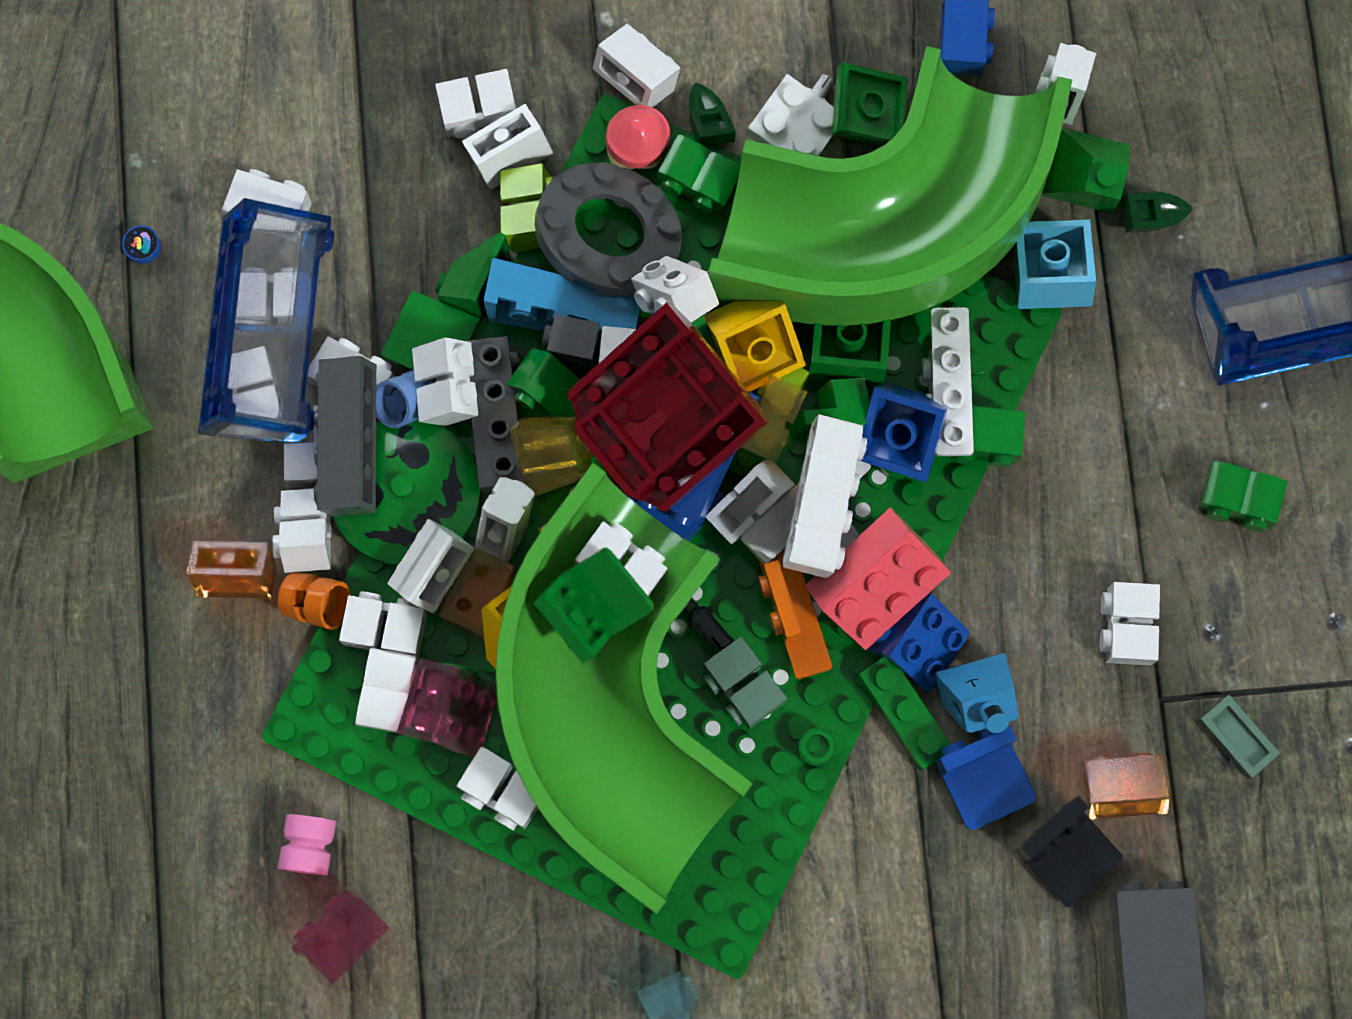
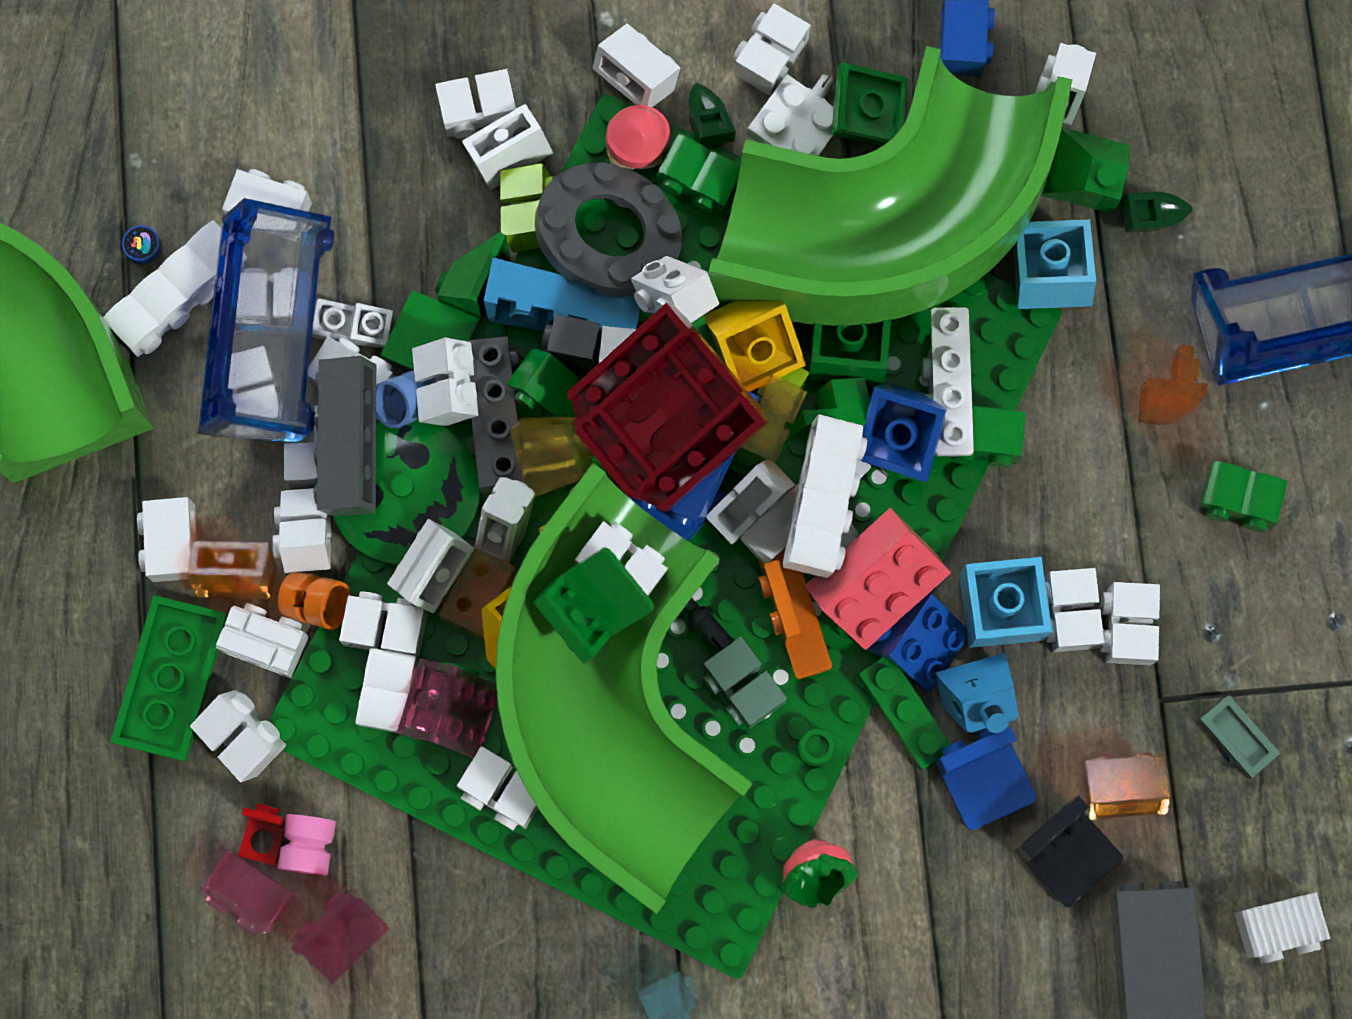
(168, 293): none -> white brick
(168, 538): none -> white brick
(169, 678): none -> green plate
(235, 724): none -> white piece
(247, 893): none -> clear pink brick
(262, 640): none -> white brick
(263, 819): none -> red bracket
(358, 323): none -> white slope
(776, 42): none -> white piece
(817, 873): none -> green hair
(1005, 602): none -> medium azure brick
(1076, 628): none -> white piece
(1174, 399): none -> clear orange brick
(1281, 927): none -> white brick

